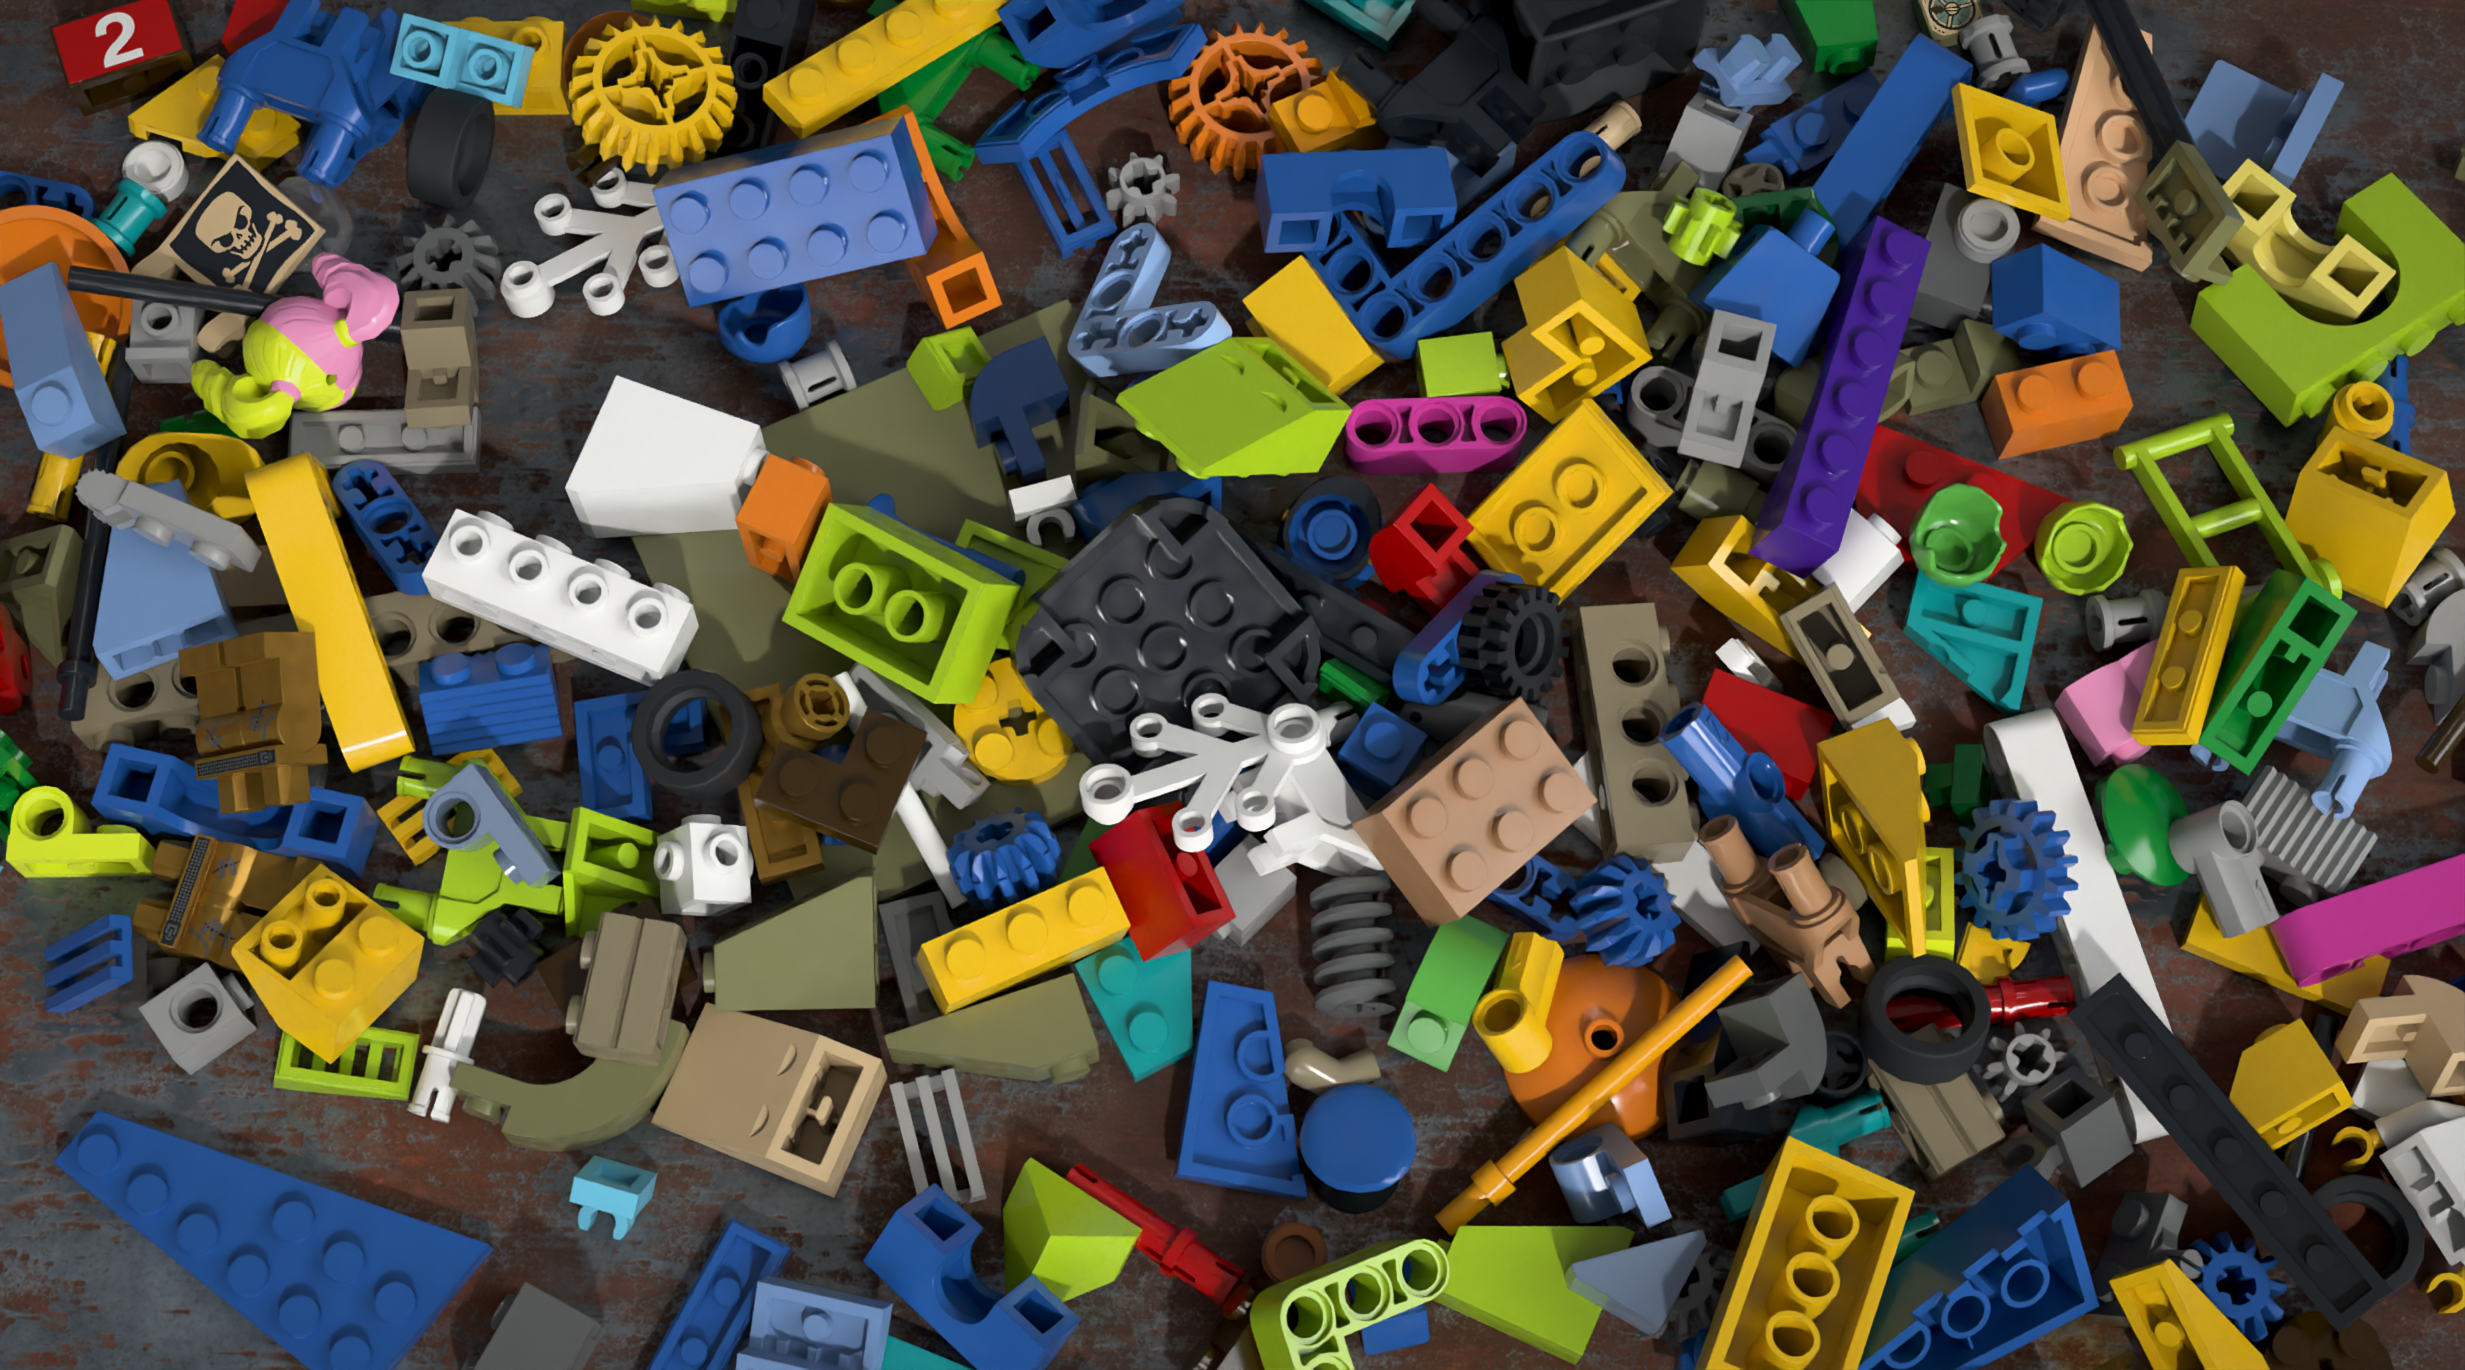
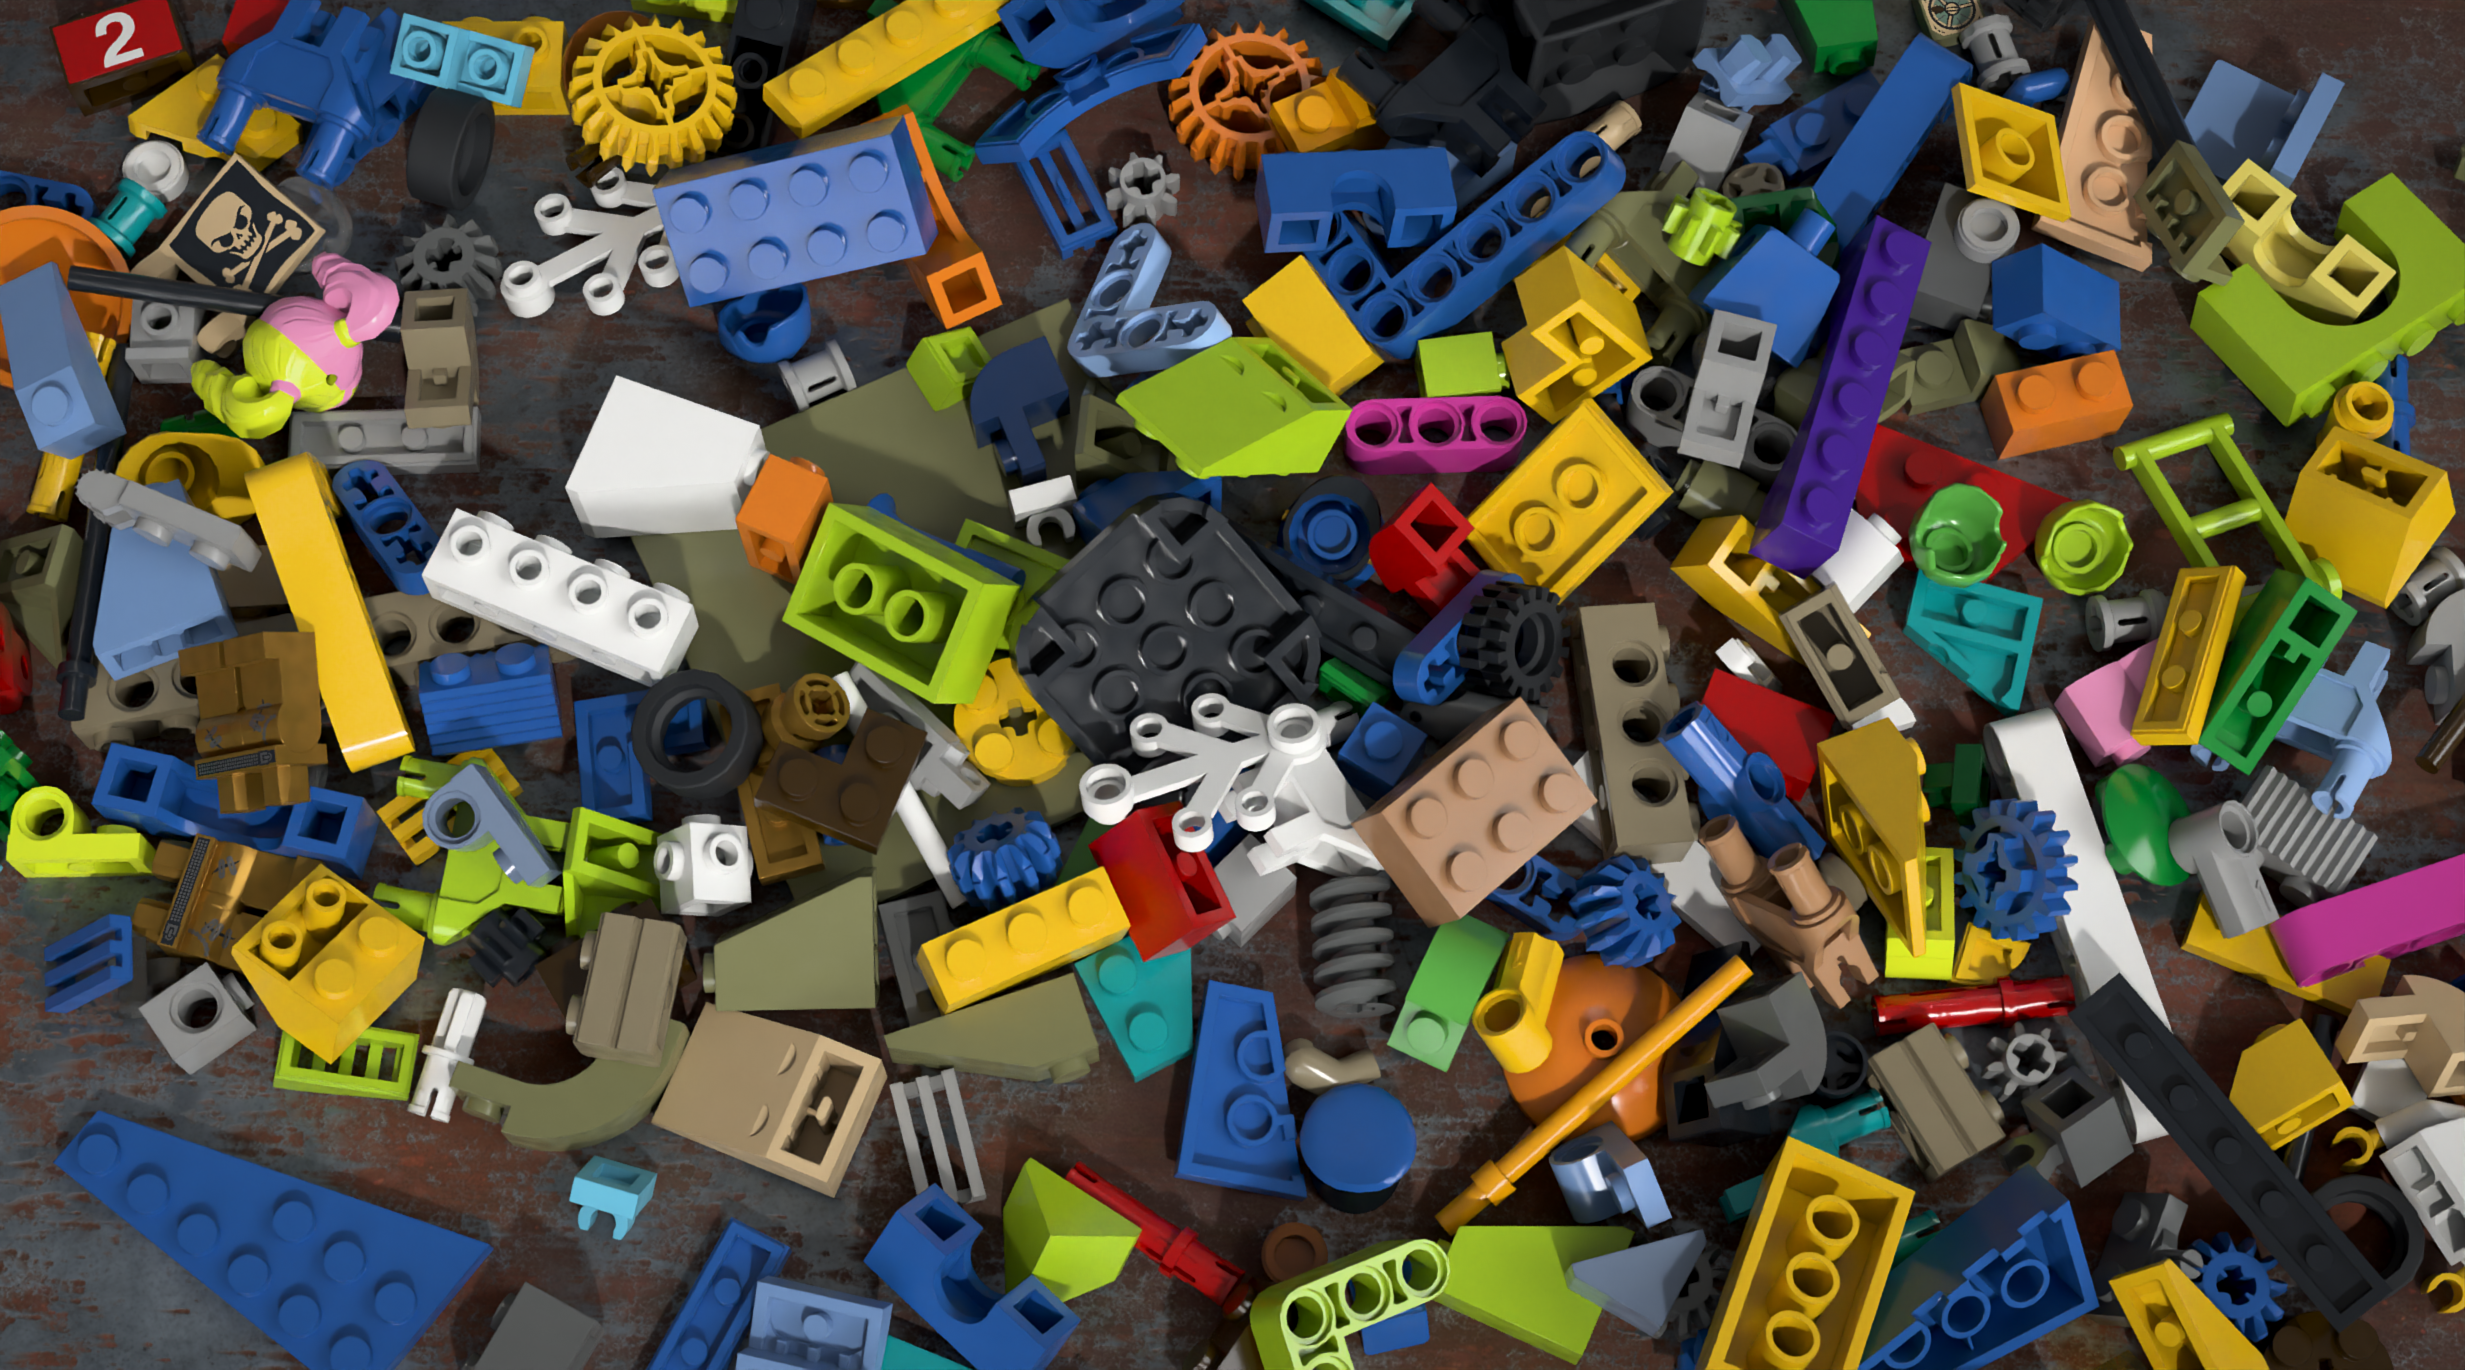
(1915, 1059): black tyre -> none

